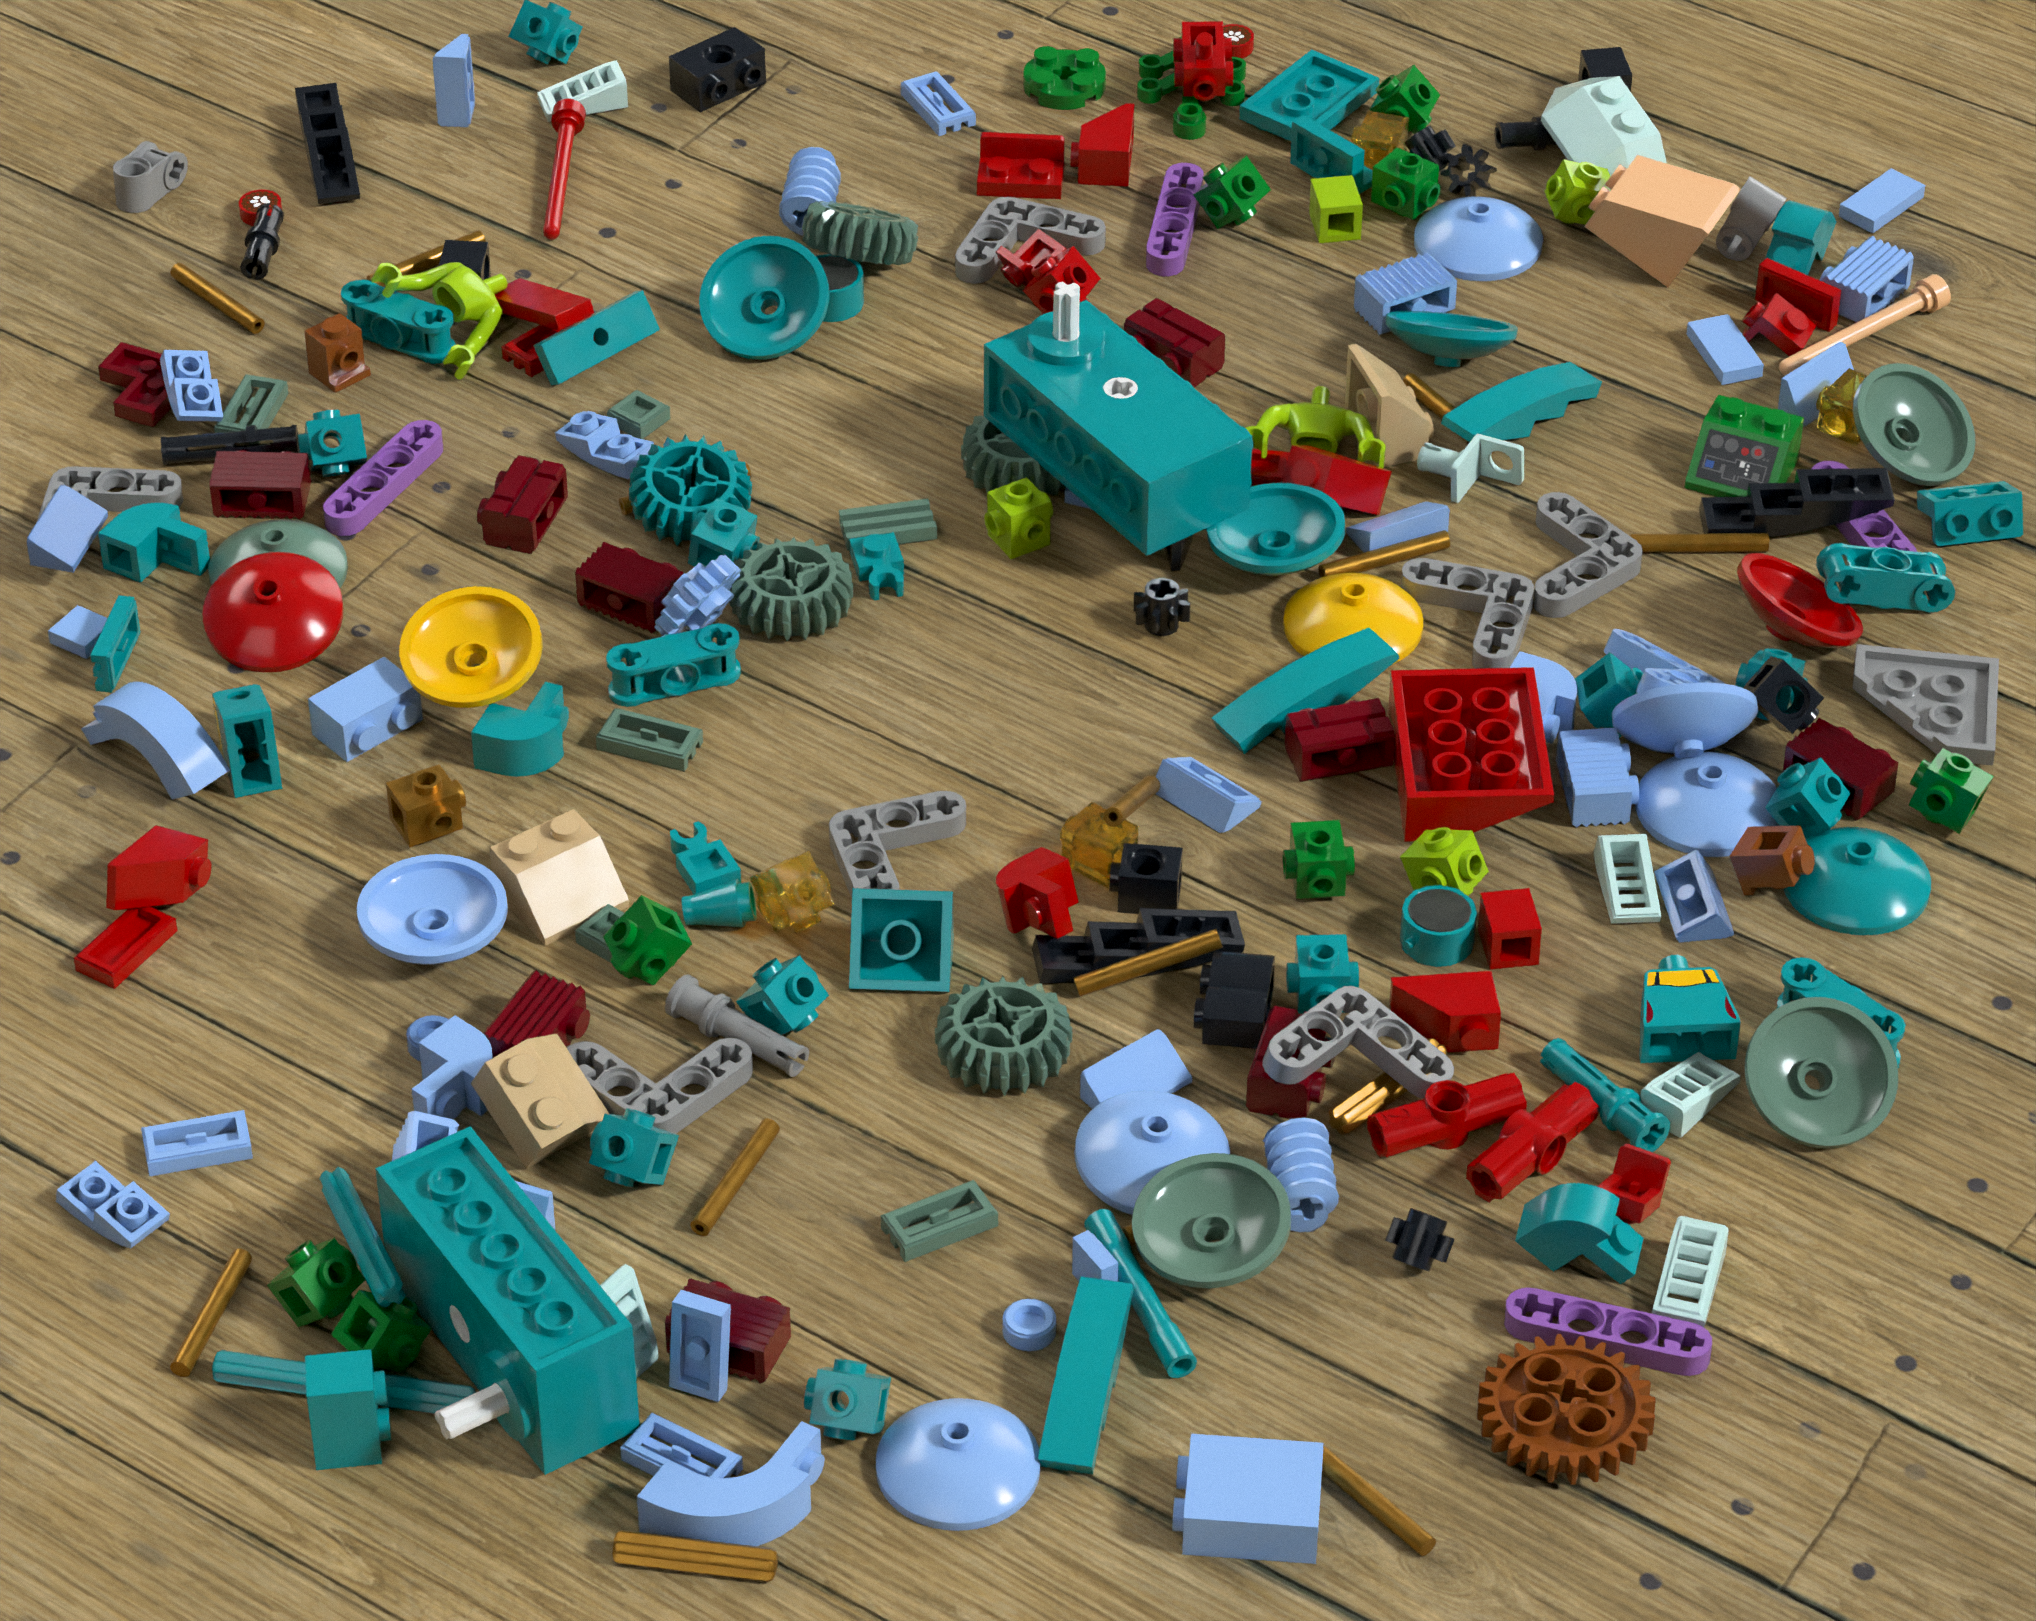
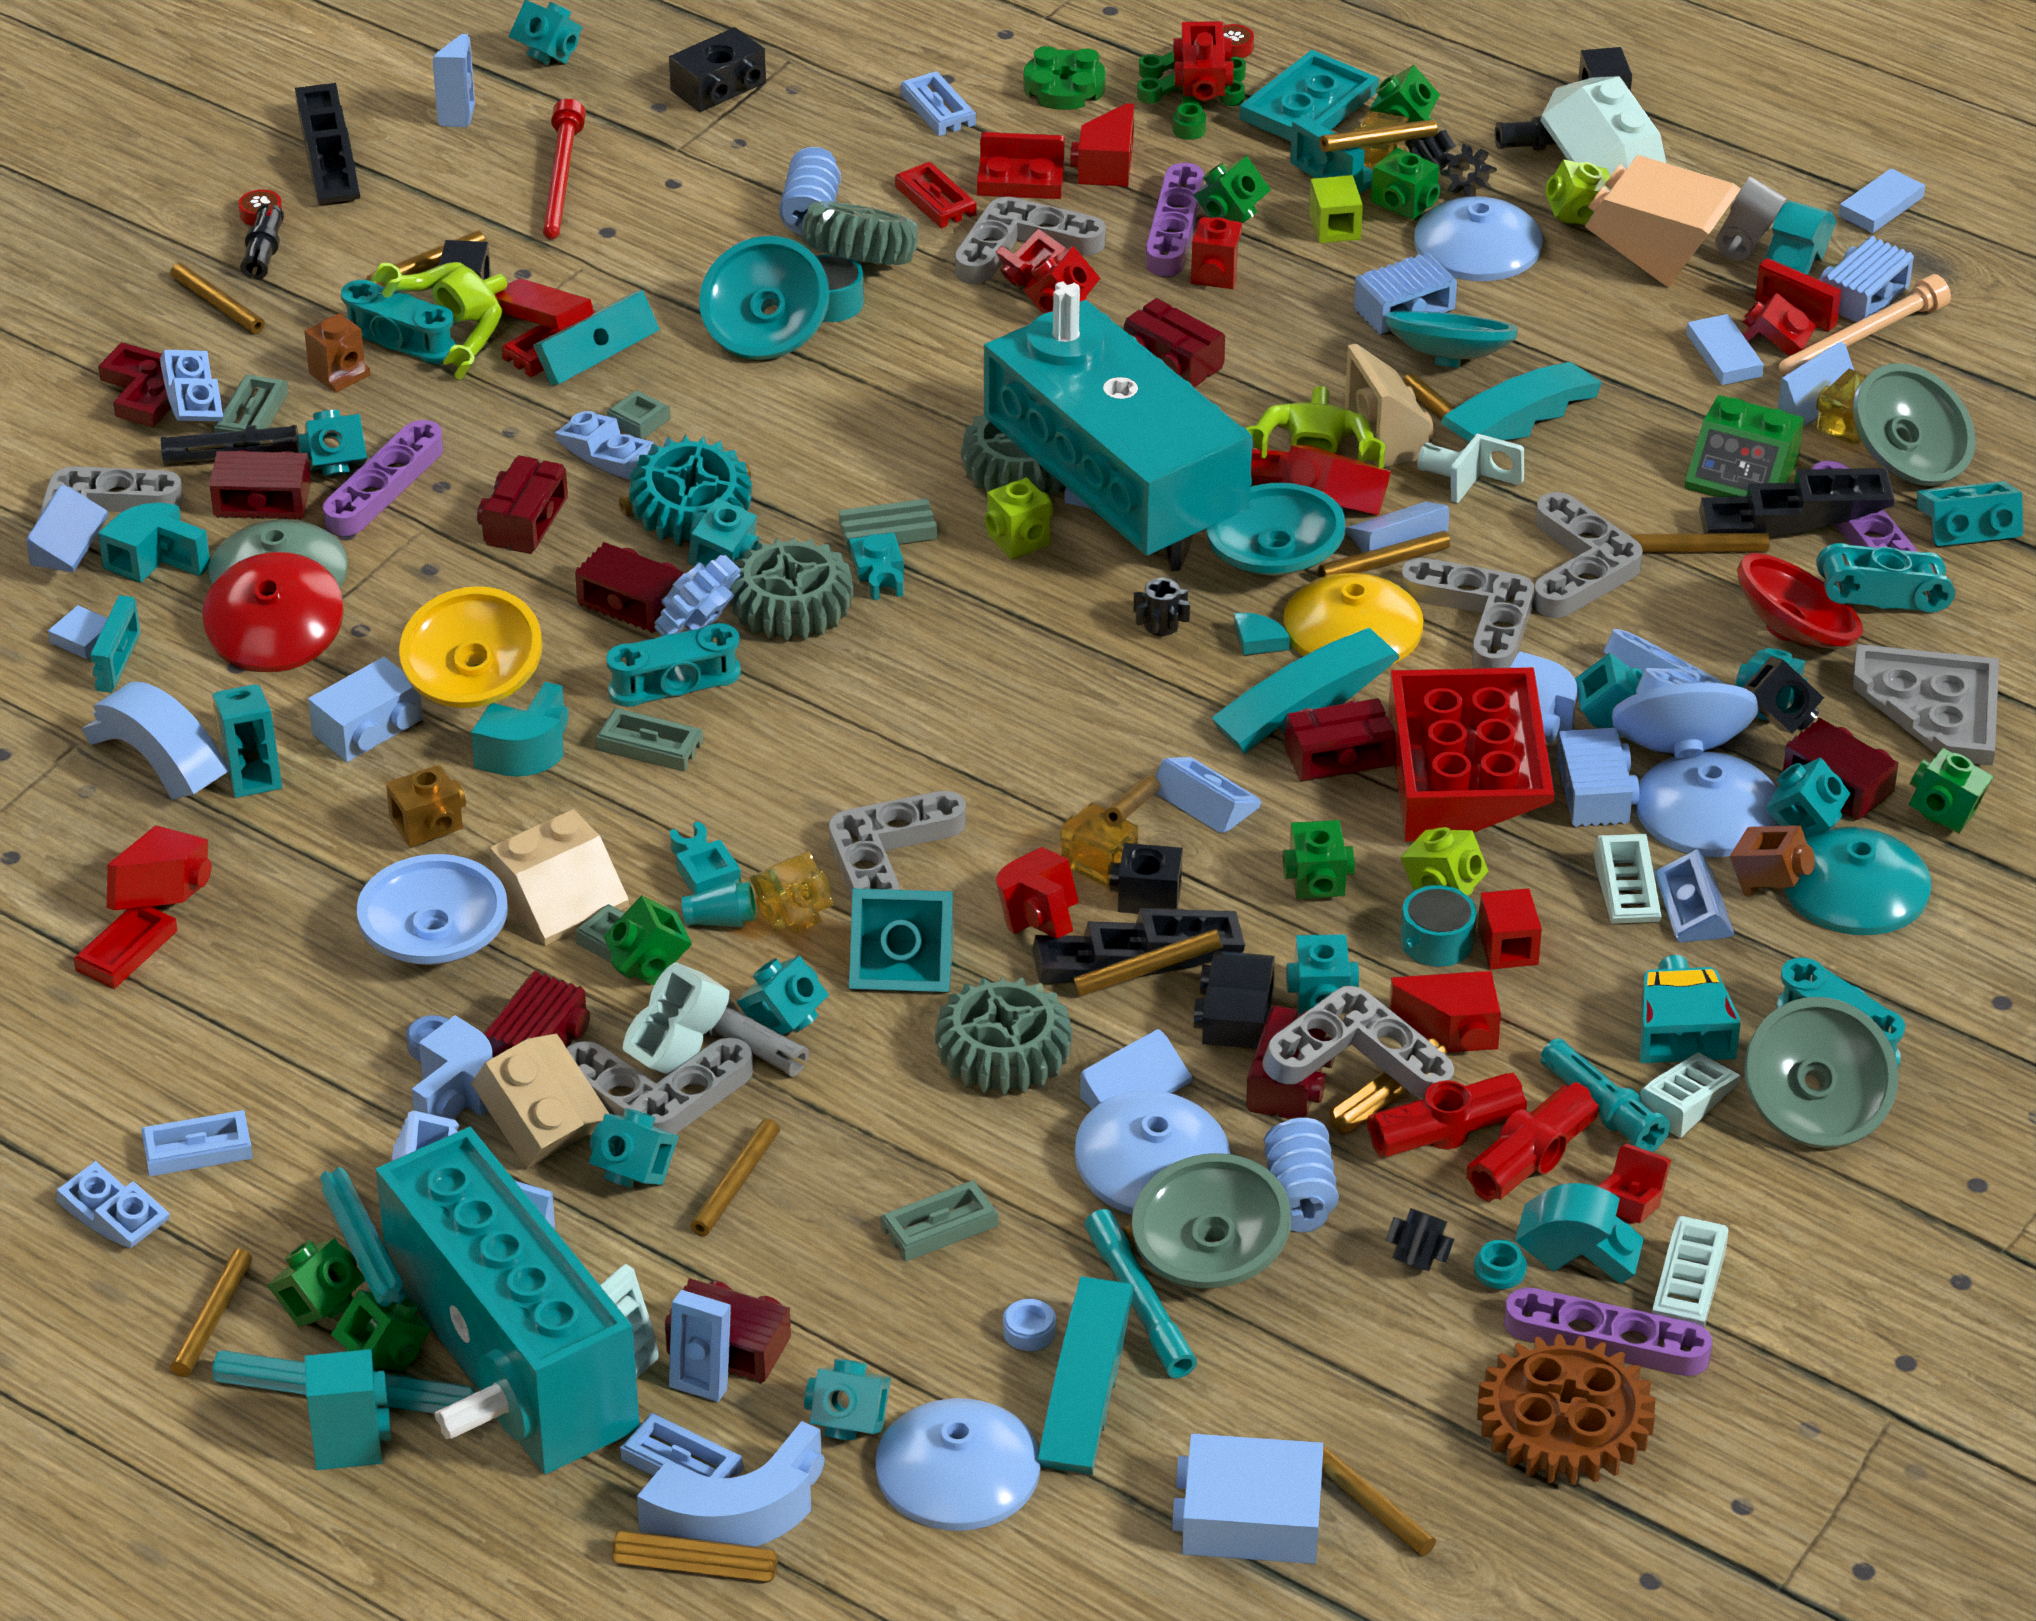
(147, 176): light grey piece -> none
(596, 89): light aqua slope -> none
(678, 1014): none -> light aqua brick
(929, 198): none -> red tile
(1092, 1258): light blue tile -> none
(1215, 252): none -> red bracket
(1260, 634): none -> teal tile
(1378, 135): none -> pearl gold piece
(1500, 1265): none -> teal plate

